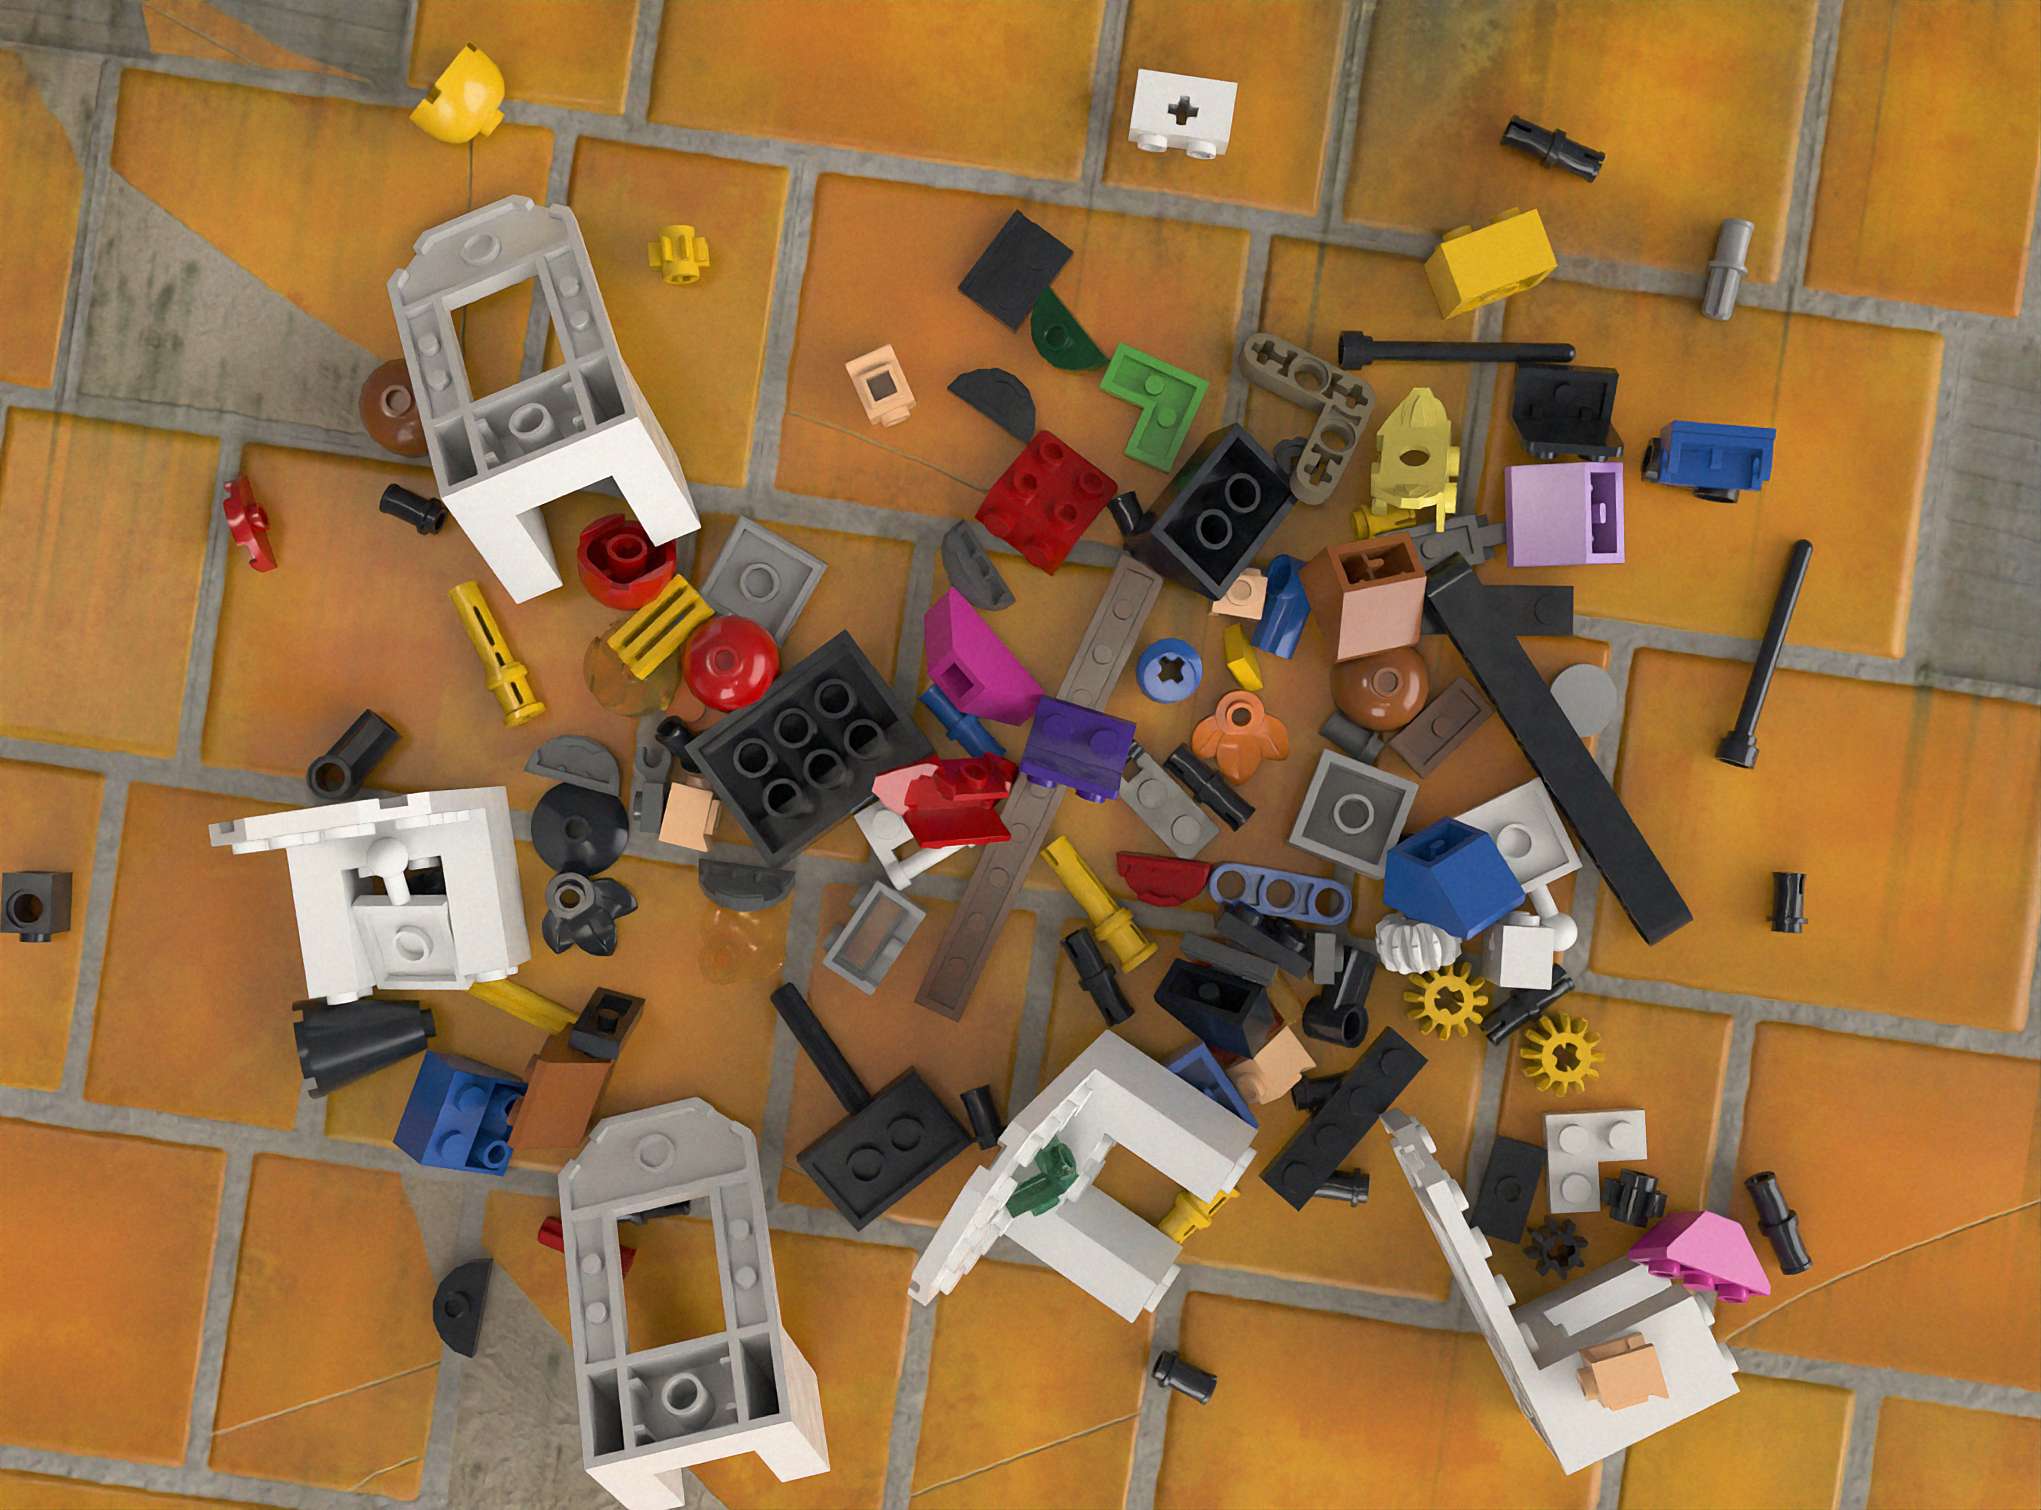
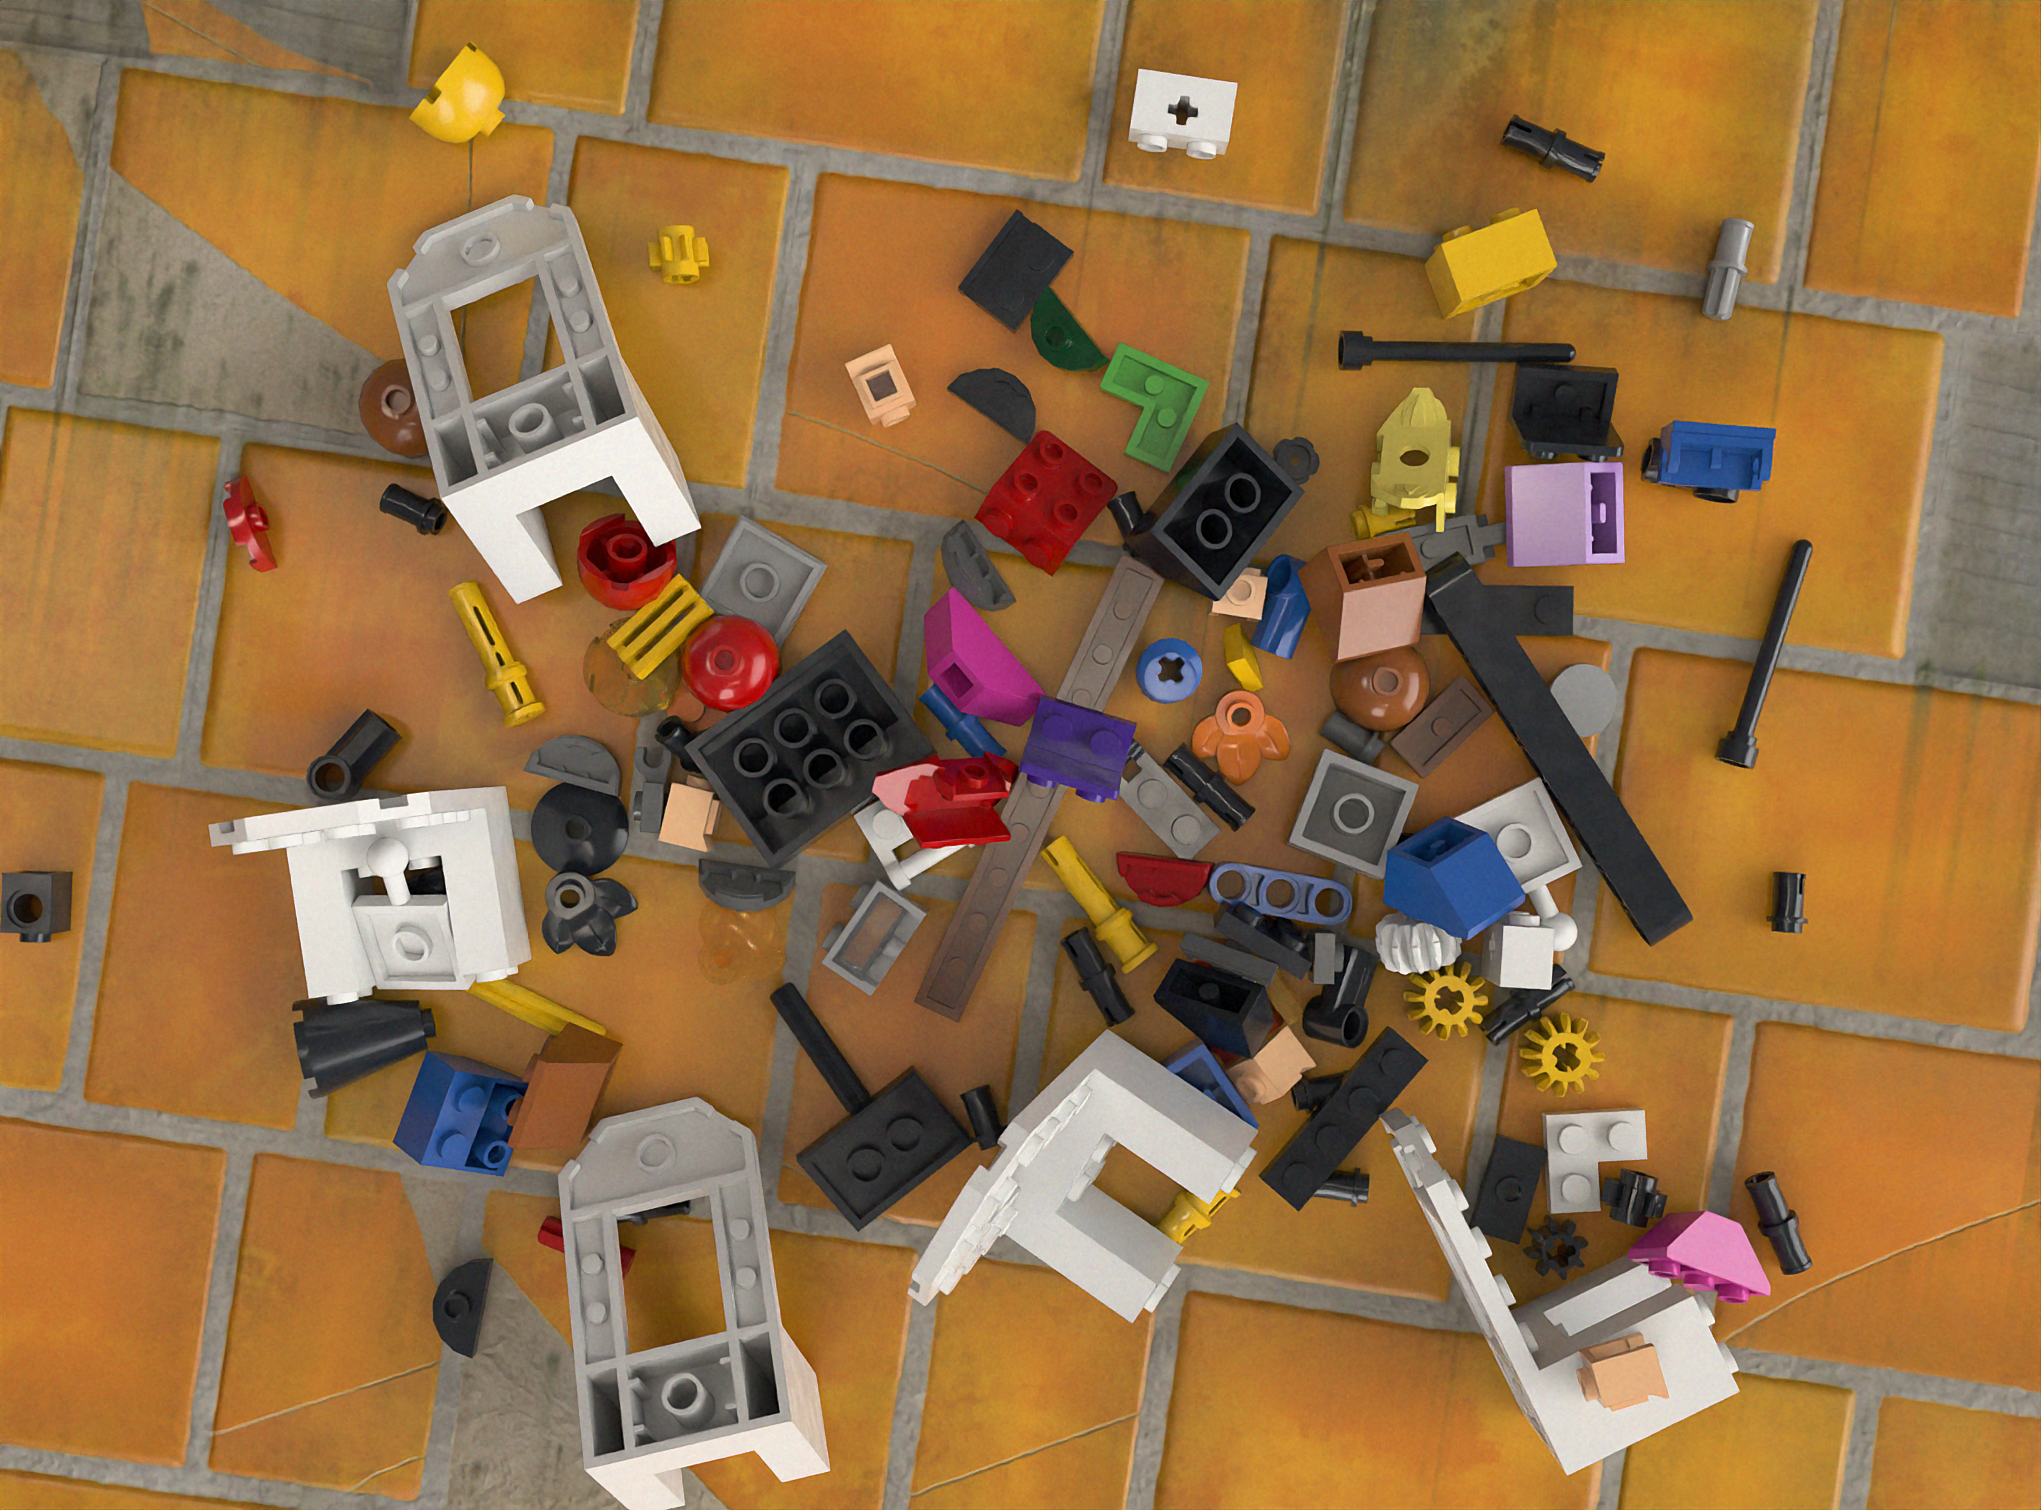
(606, 1024): black plate -> none
(1042, 1190): clear green bracket -> none
(1183, 1376): black pin -> none
(1332, 411): dark tan beam -> none

